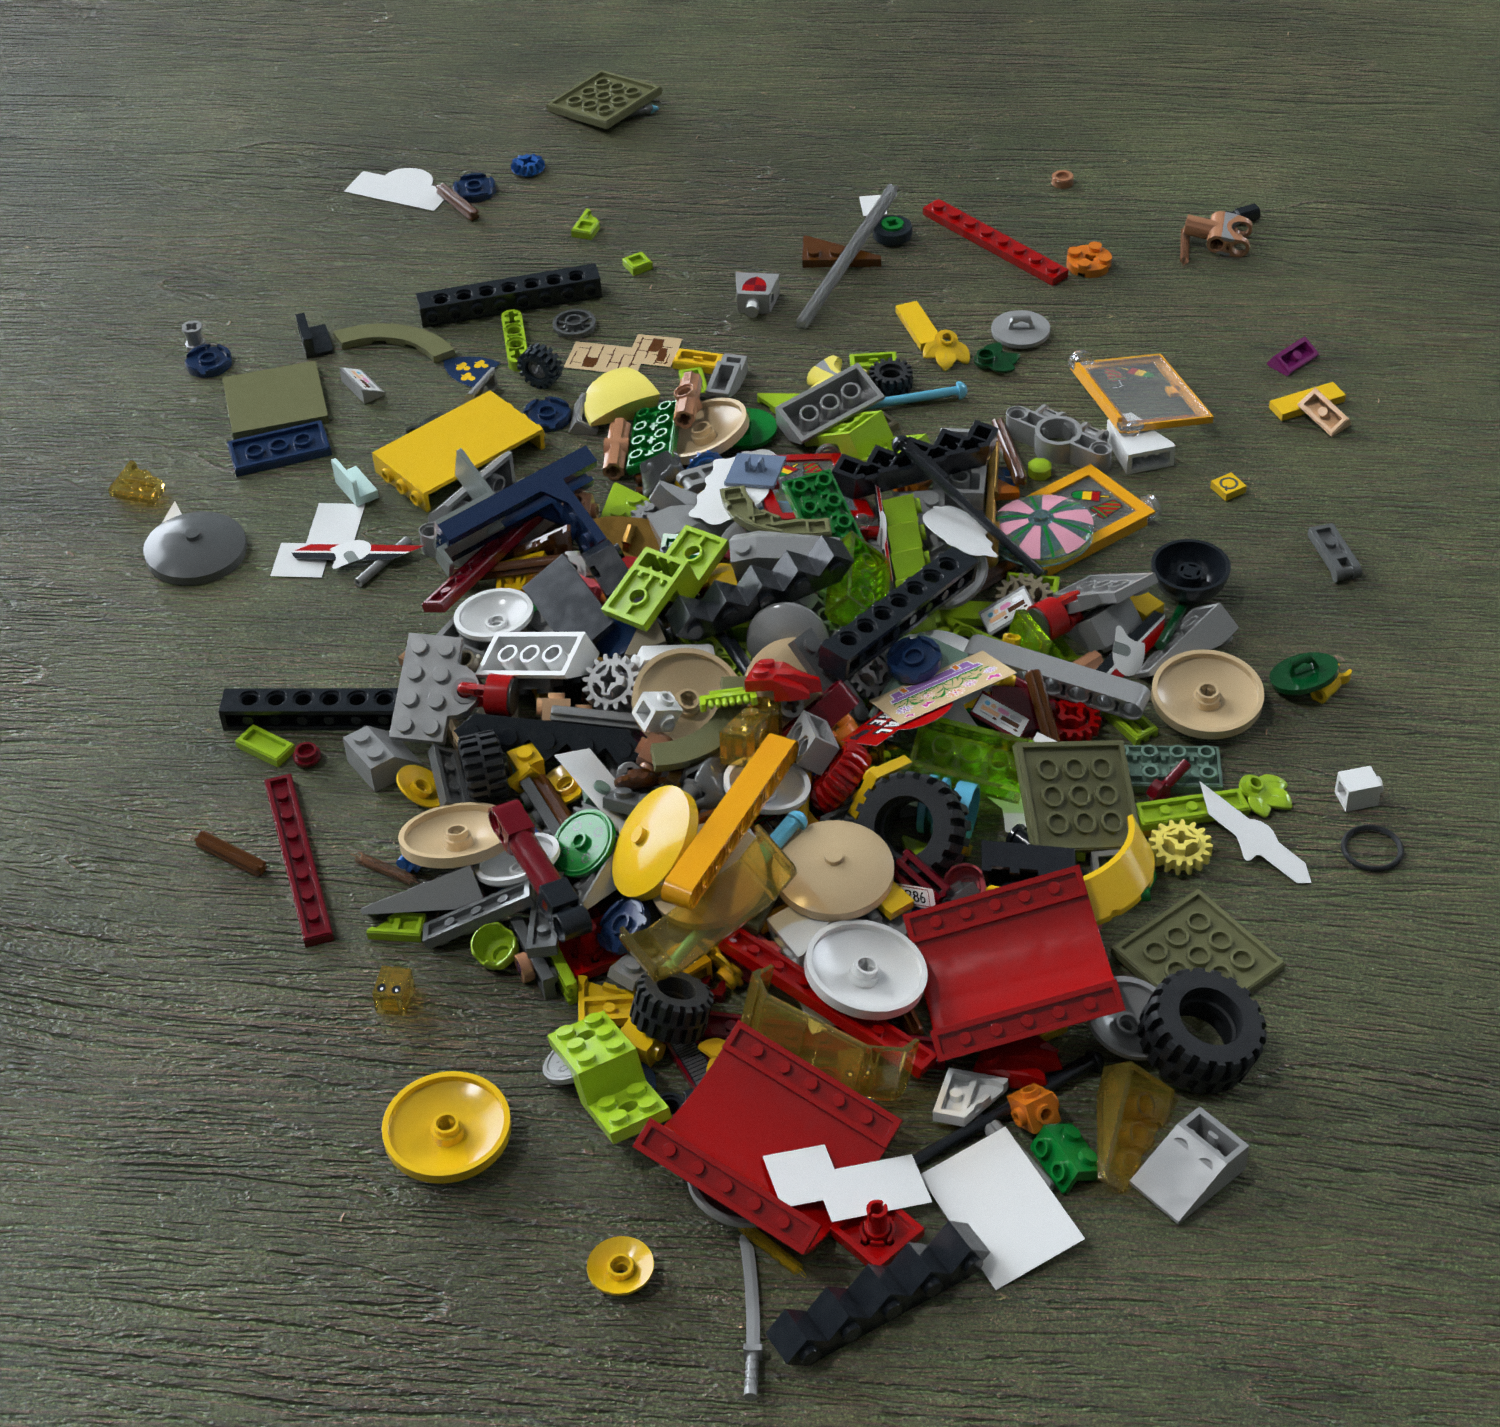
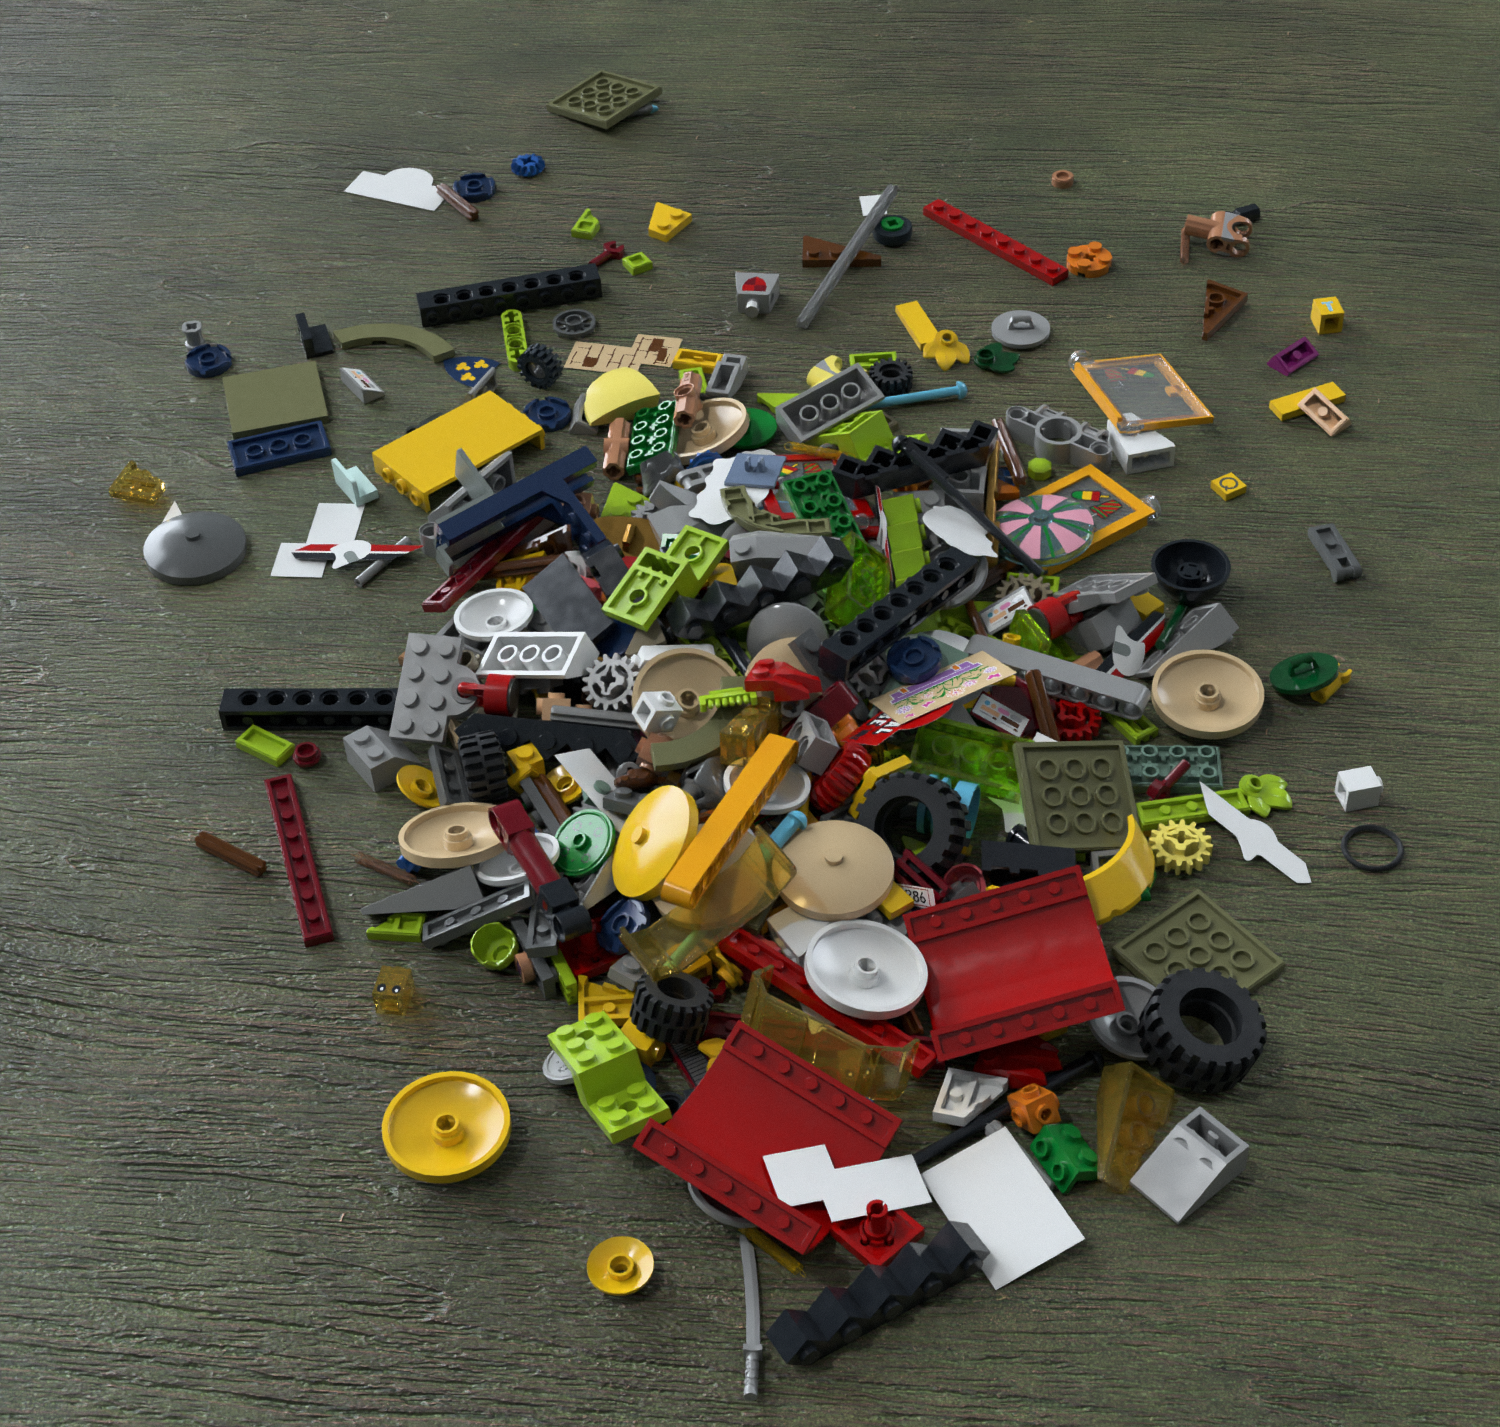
(609, 251): none -> dark red bar
(667, 222): none -> yellow wing
(814, 454): none -> yellow piece
(974, 618): none -> reddish brown piece
(1220, 306): none -> reddish brown wing
(1327, 315): none -> yellow brick

